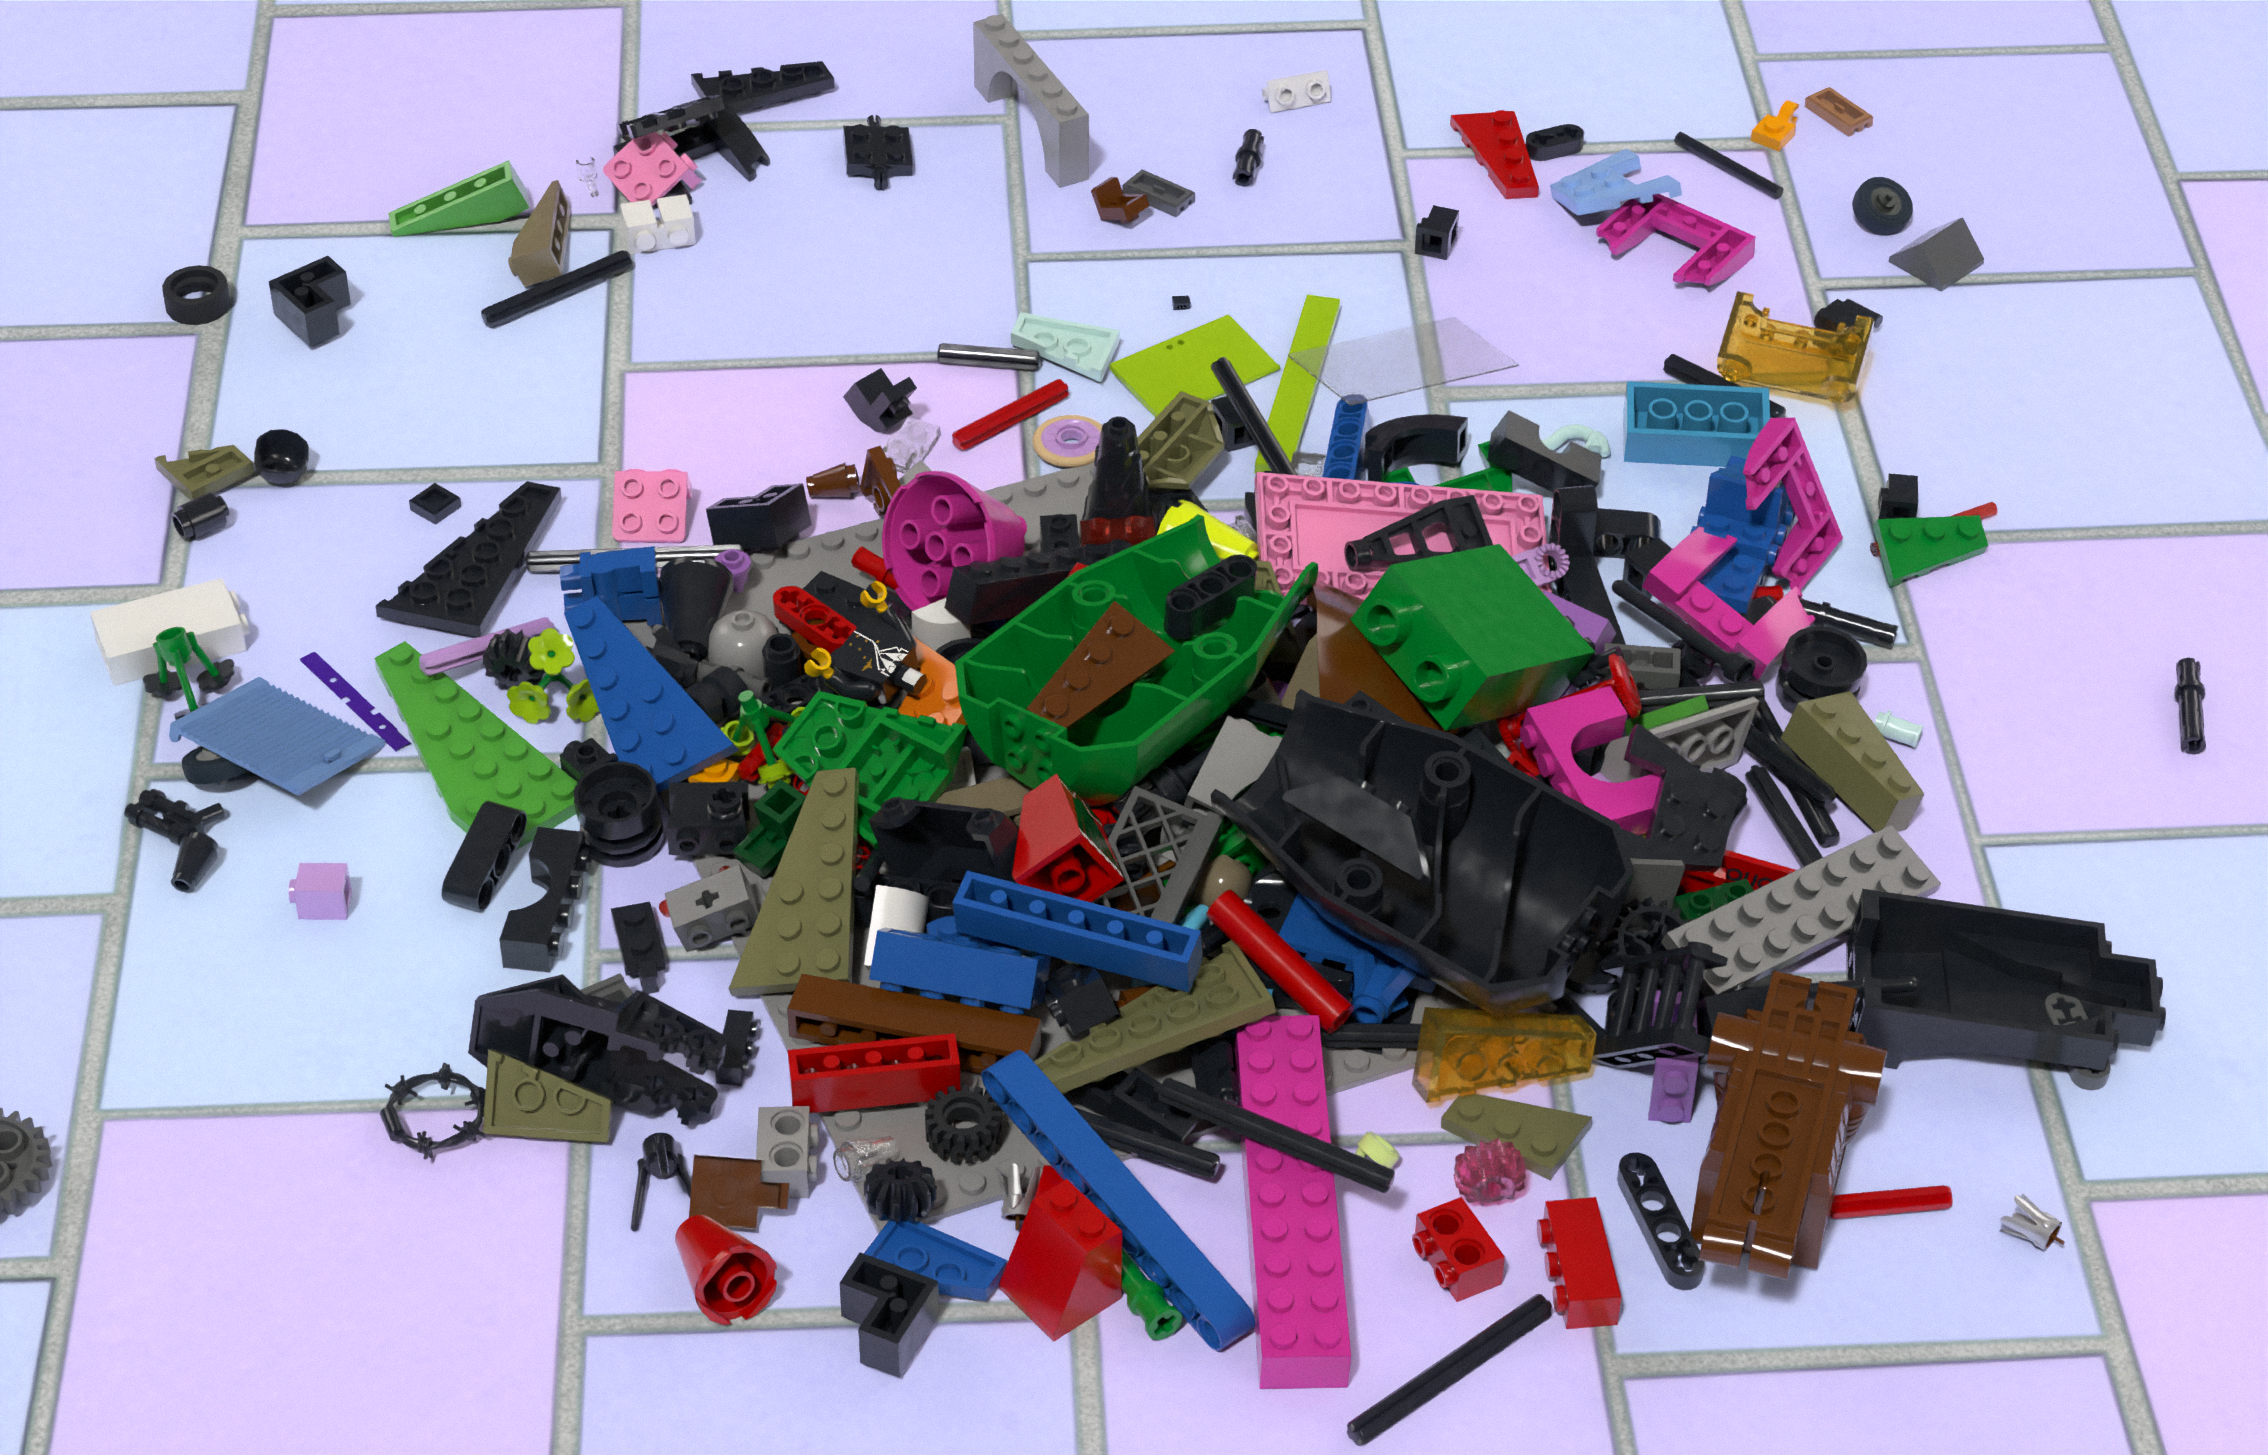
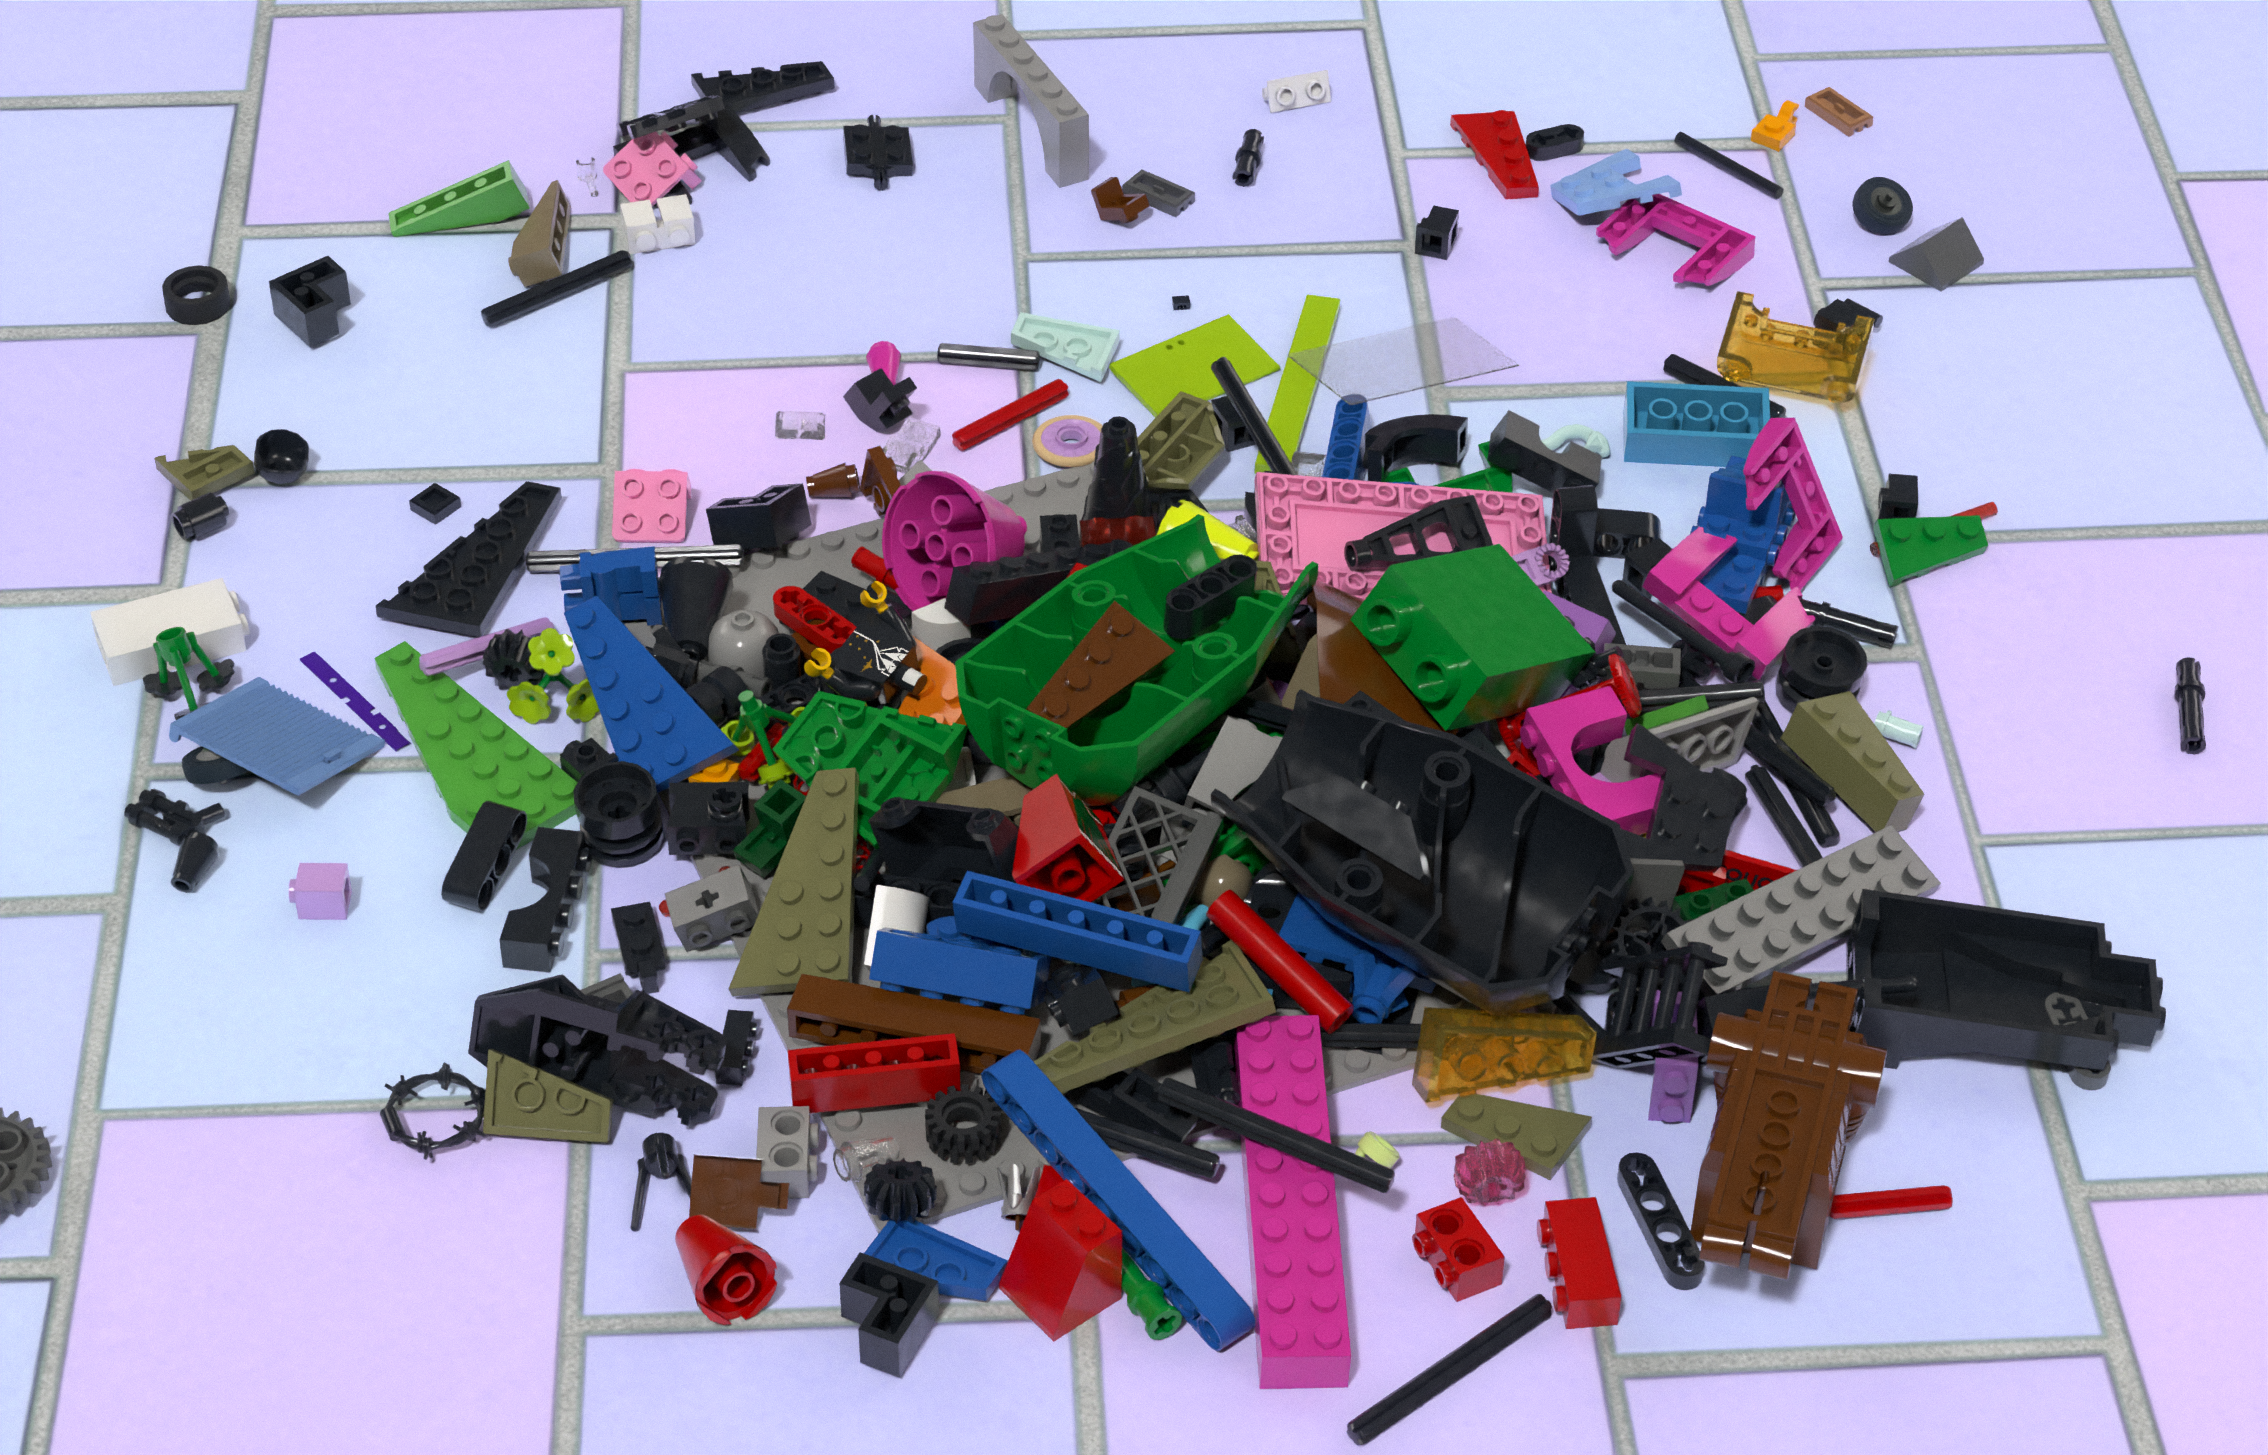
(739, 564): medium lavender hose -> none
(800, 425): none -> clear slope
(884, 356): none -> dark pink cone
(2040, 1228): flat silver piece -> none

